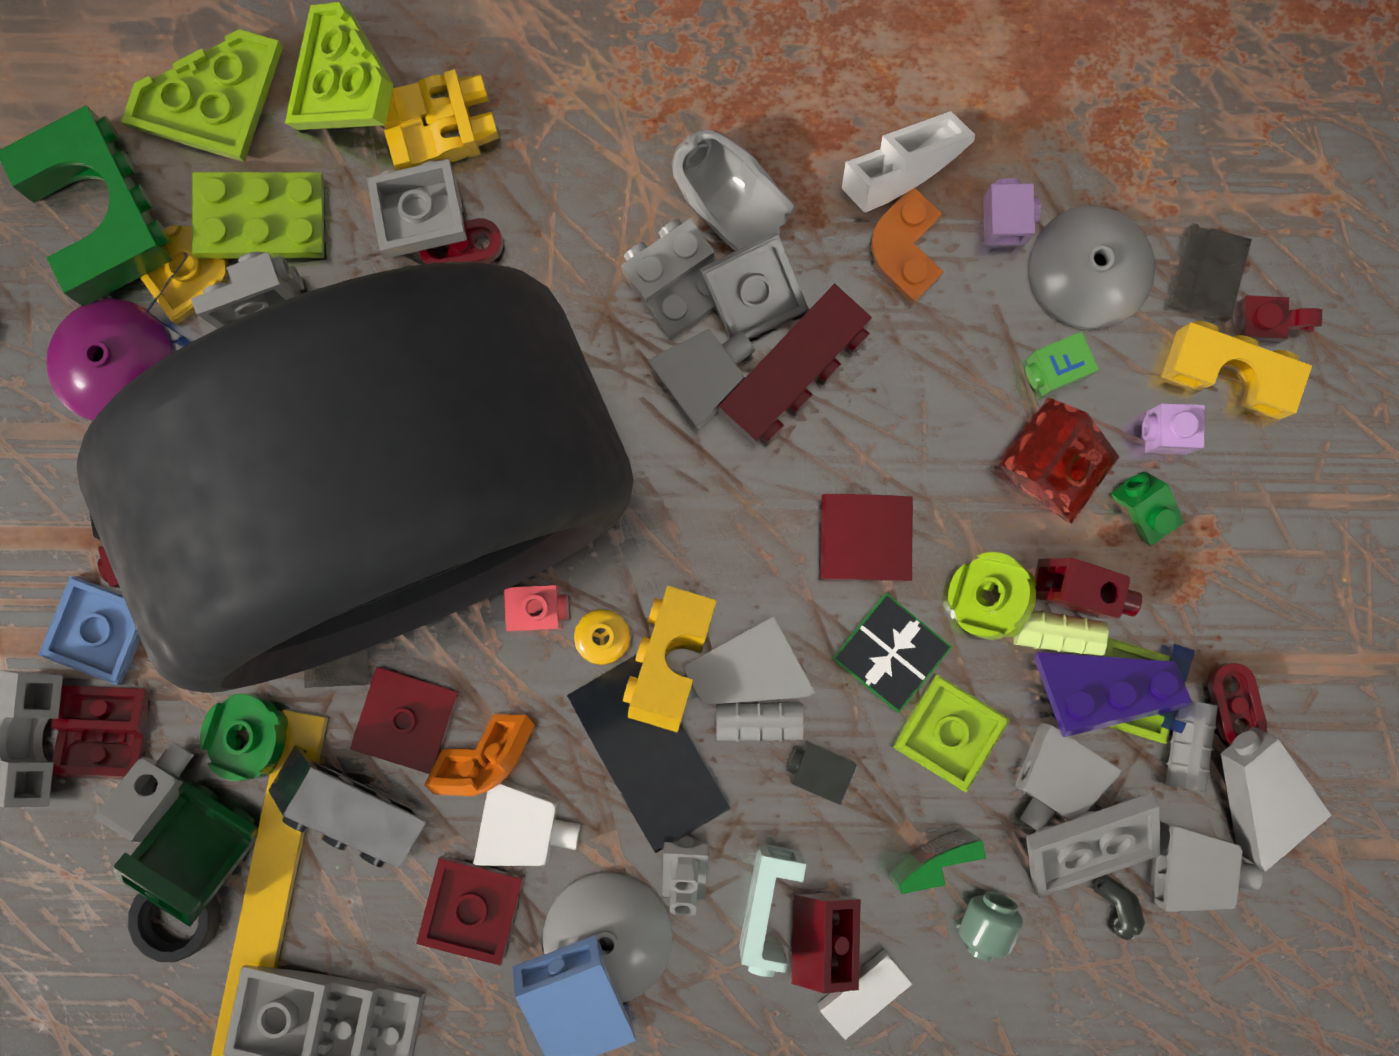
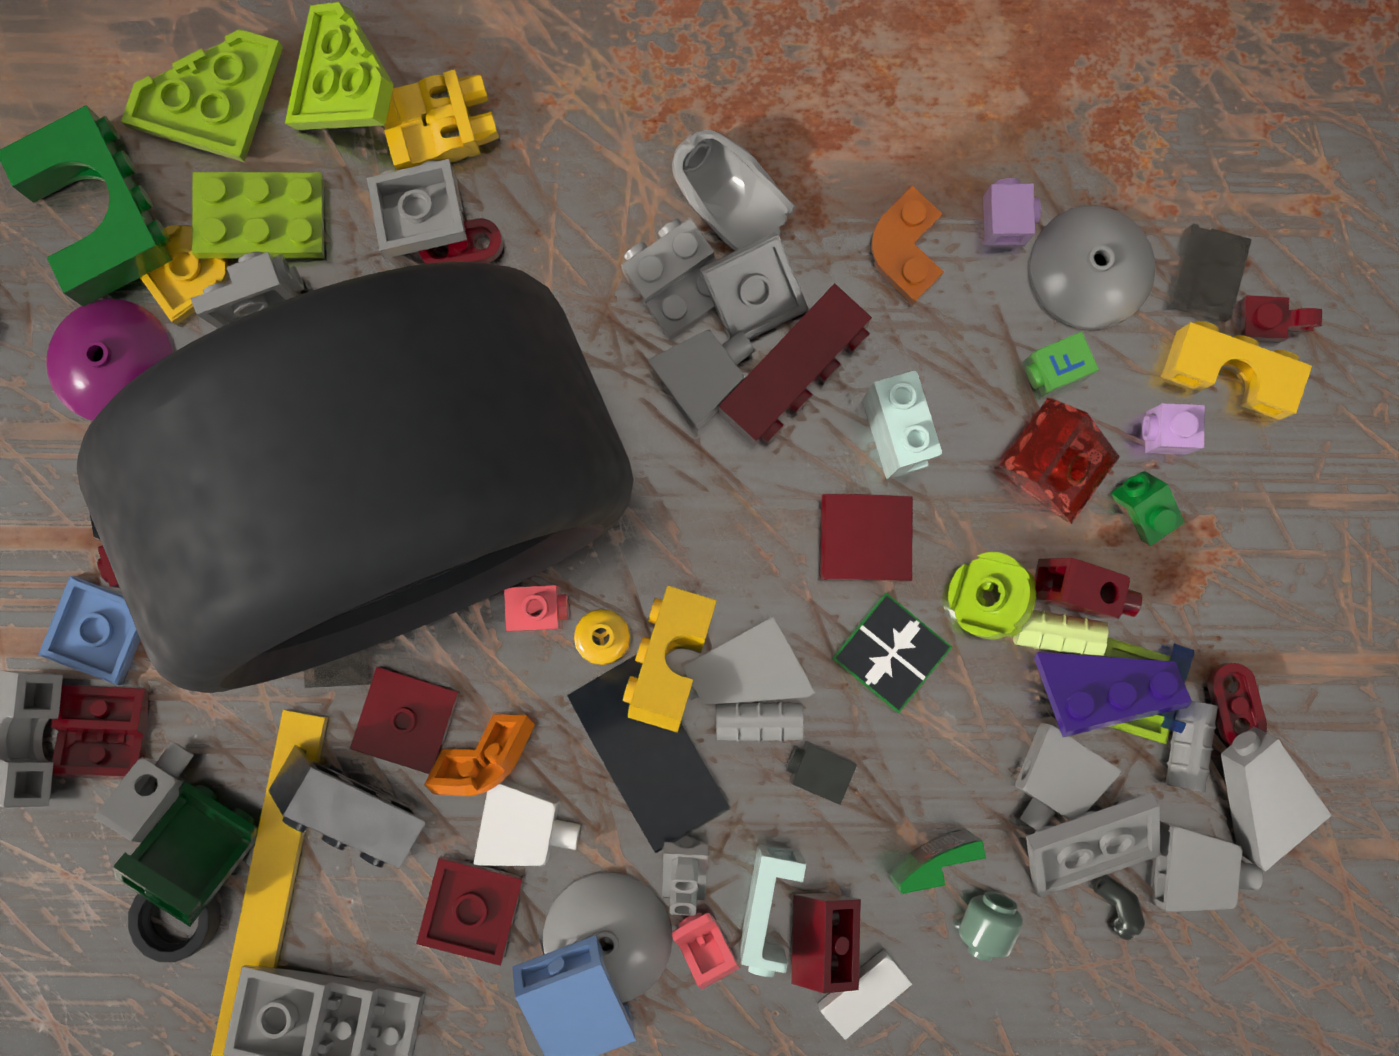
(185, 257): piece -> none
(265, 743): green plate -> none
(705, 949): none -> coral bracket
(901, 424): none -> light aqua panel
(905, 160): white slope -> none
(950, 732): lime tile -> none

